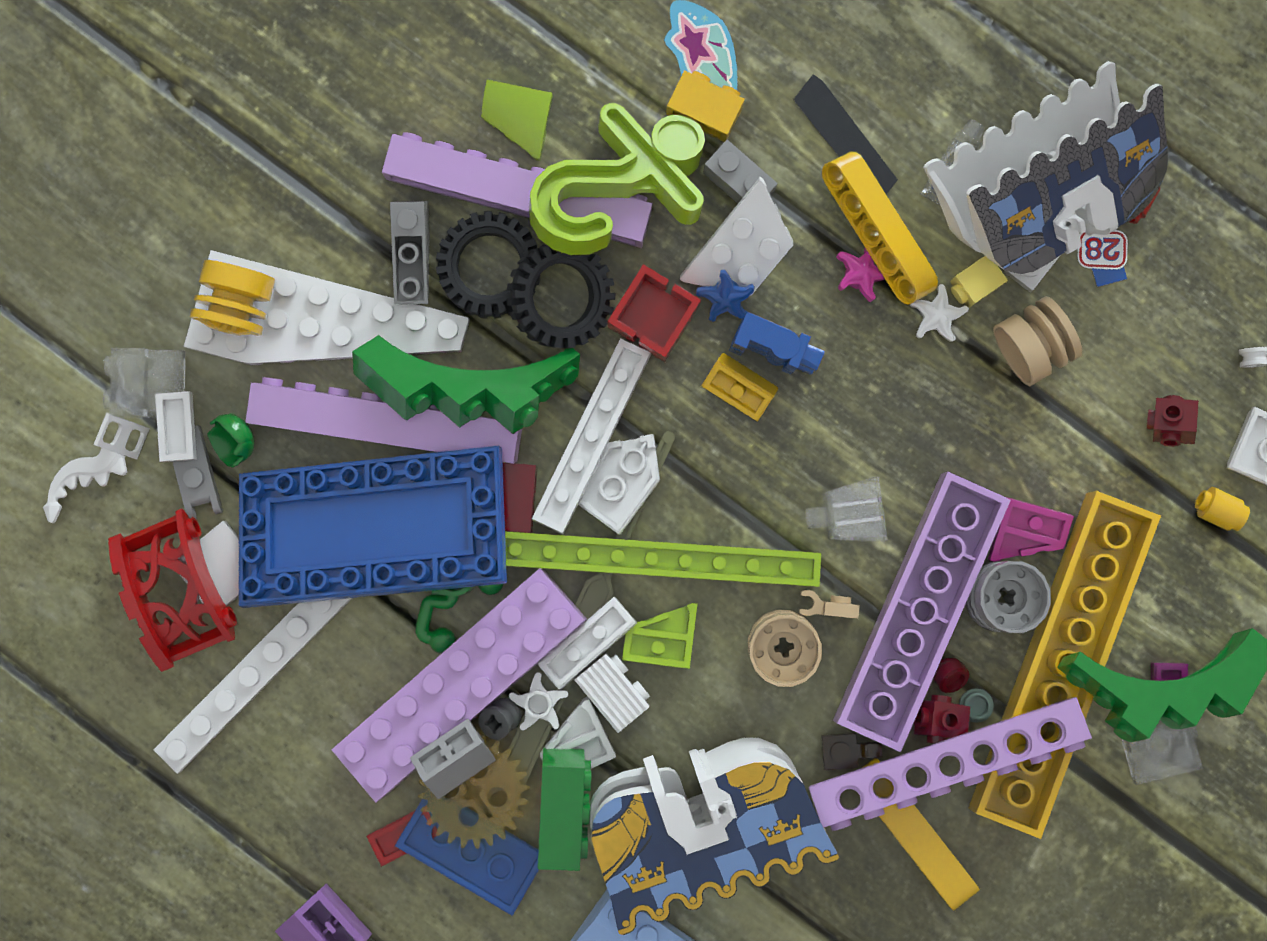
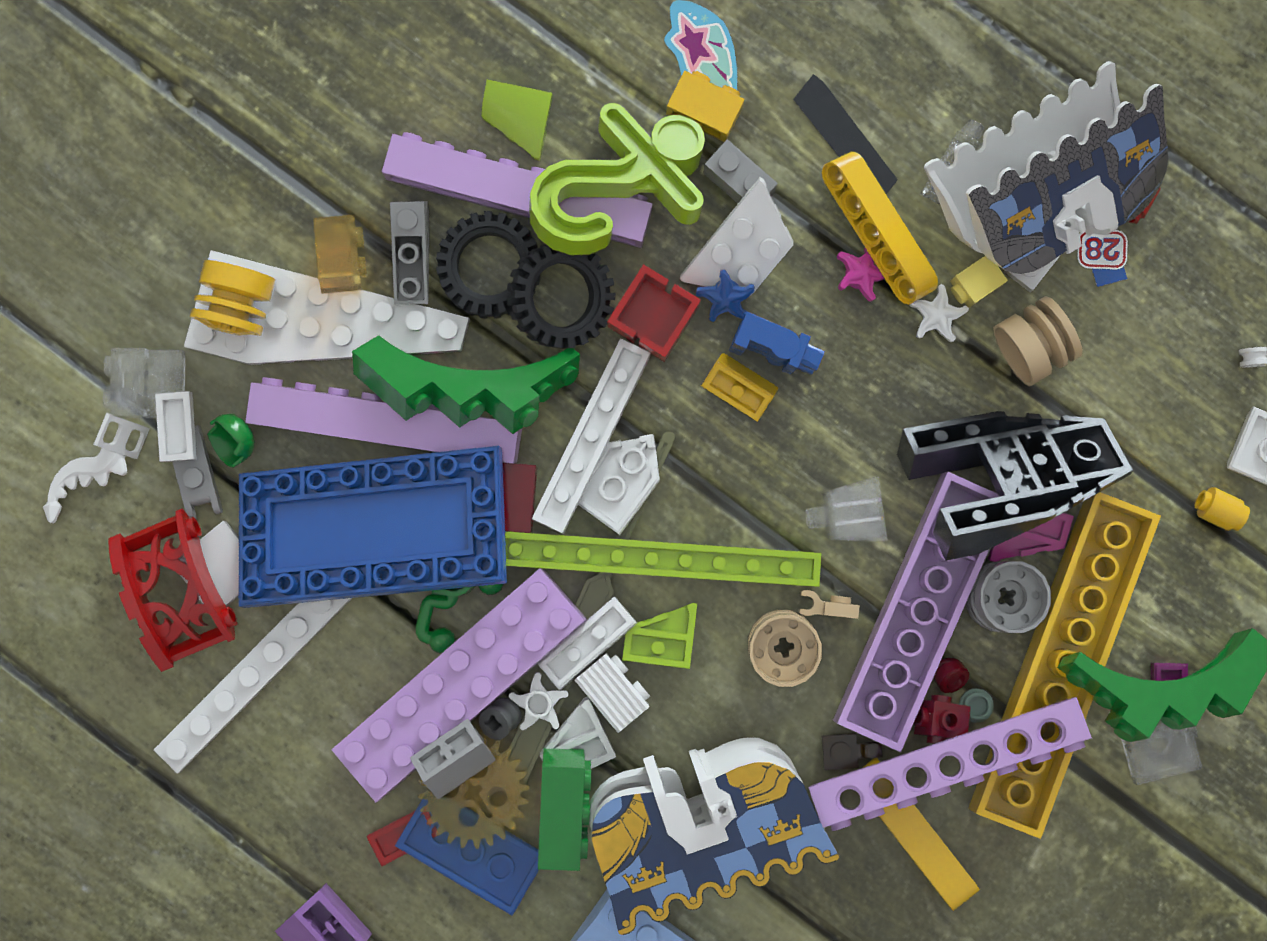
(338, 254): none -> clear yellow brick
(1032, 462): none -> black wedge
(1173, 421): dark red brick -> none

